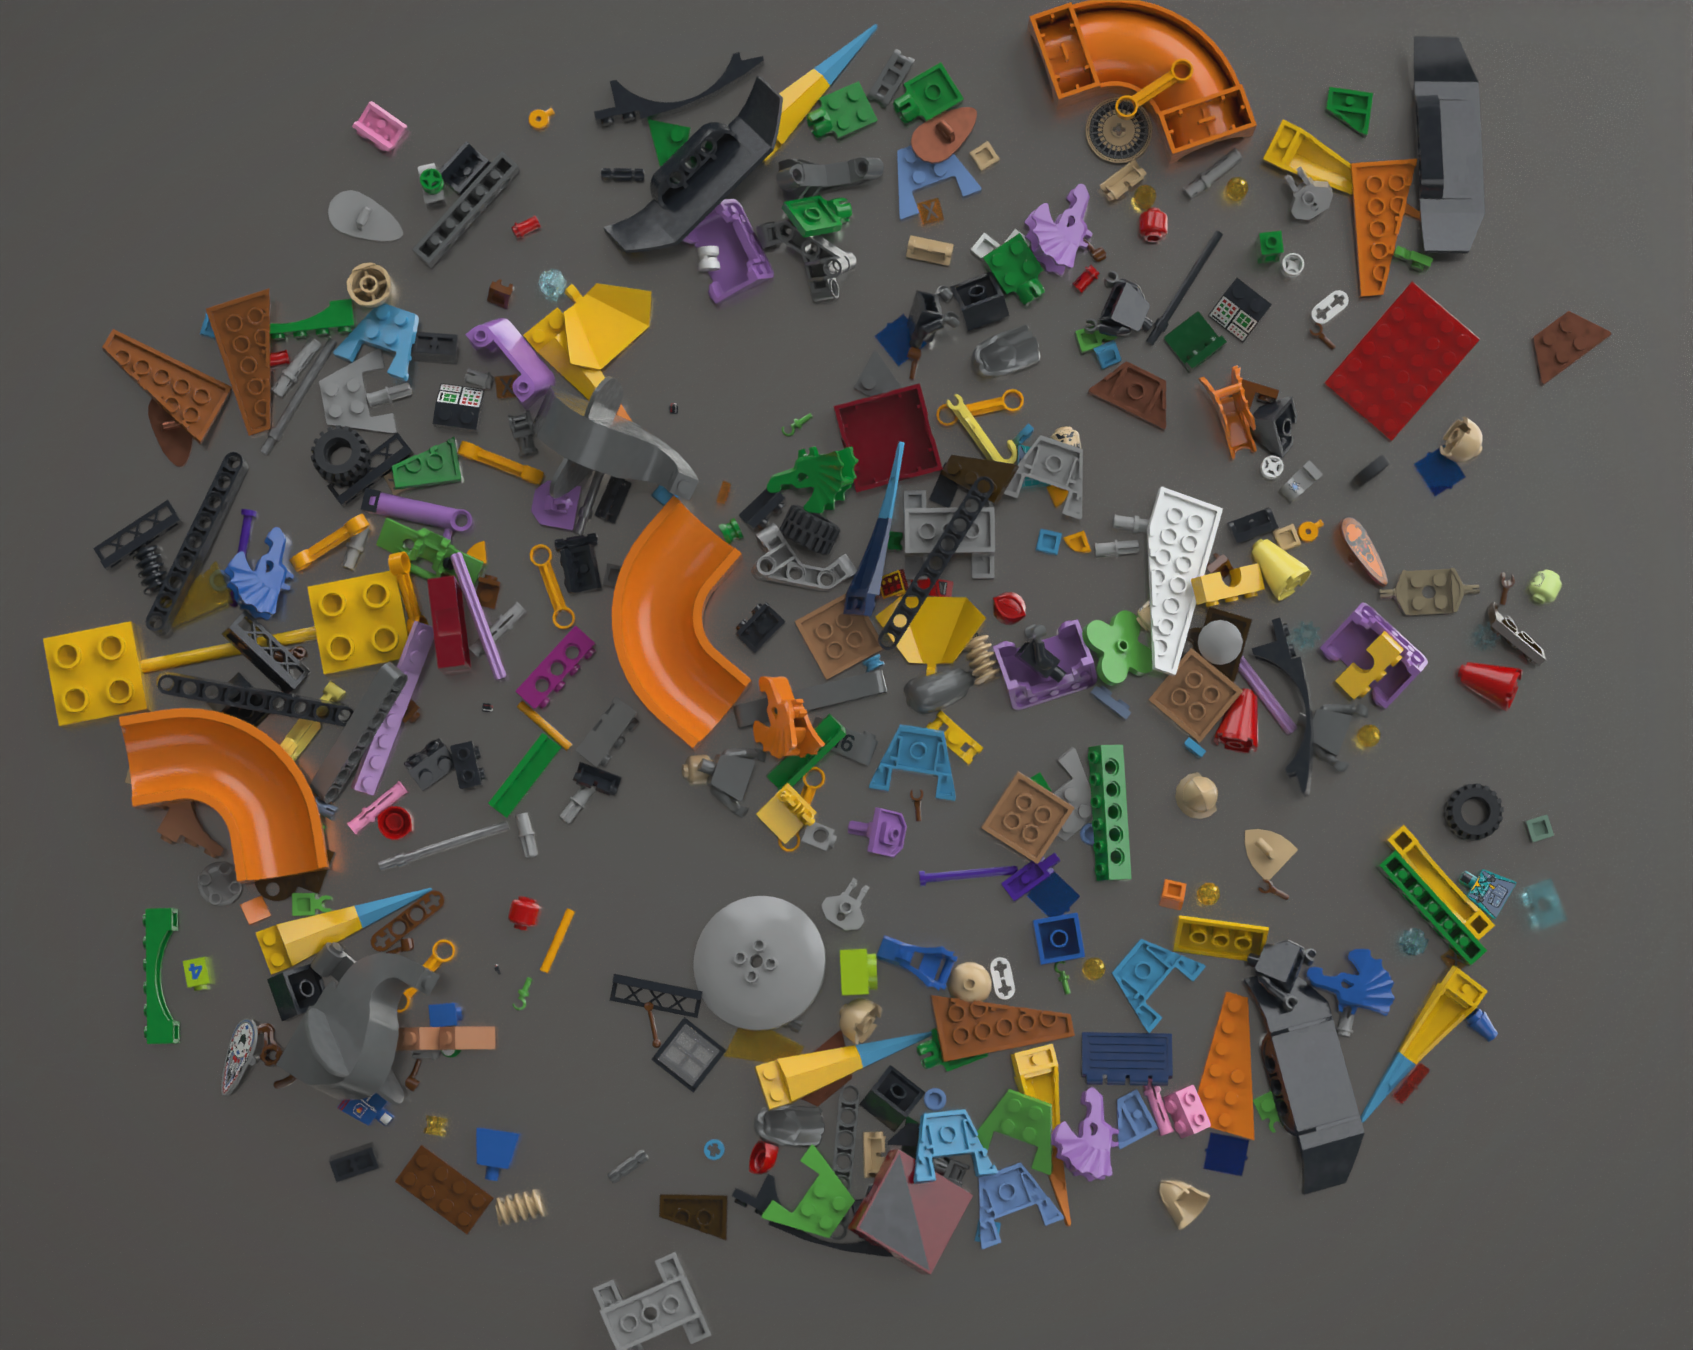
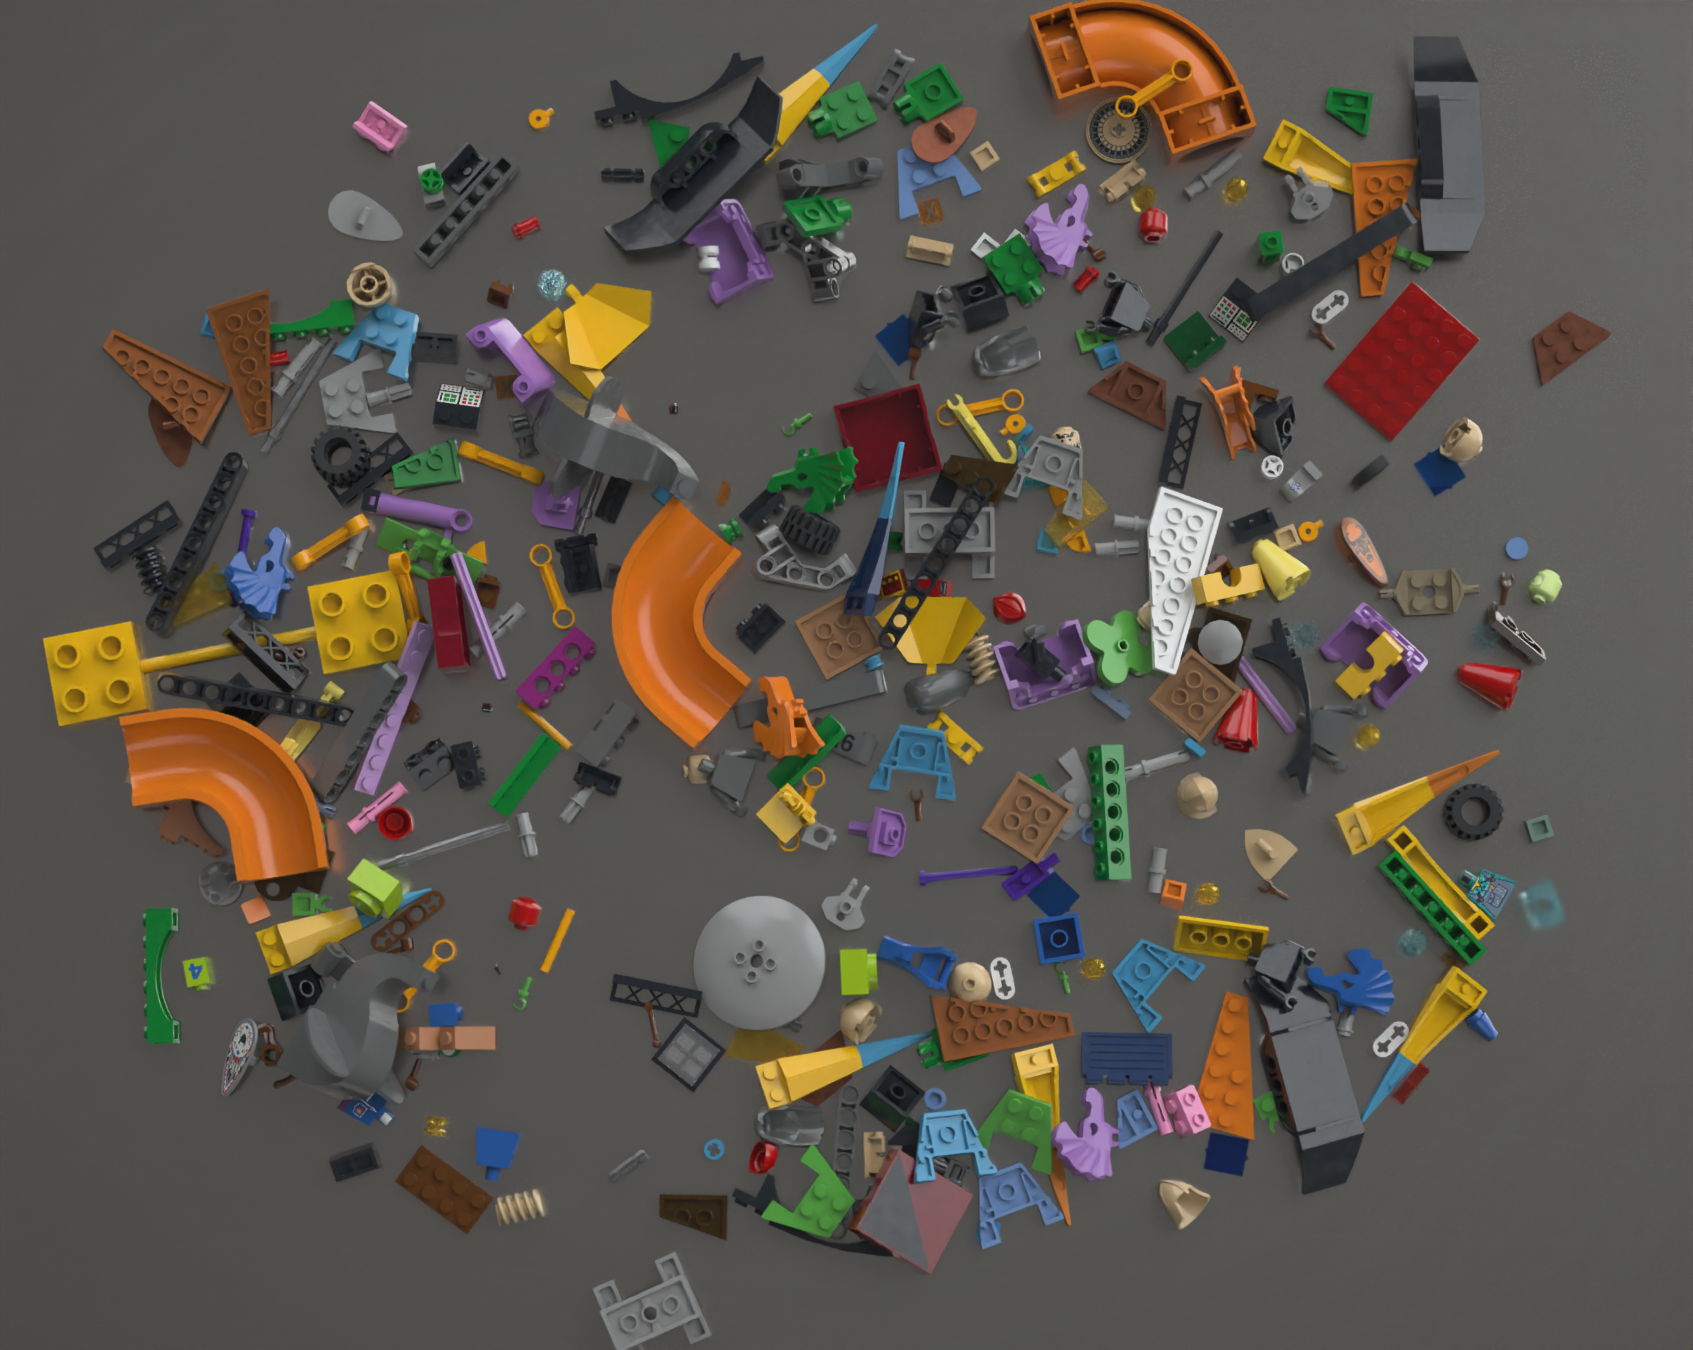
(374, 890): none -> lime piece
(1010, 428): none -> light orange piece
(1056, 174): none -> yellow plate
(1064, 527): none -> clear yellow wing
(1157, 870): none -> light grey pin
(1160, 763): none -> light grey pin
(1171, 442): none -> black fence
(1329, 262): none -> black beam
(1378, 815): none -> yellow plate
(1386, 1035): none -> white beam
(1516, 548): none -> medium blue tile

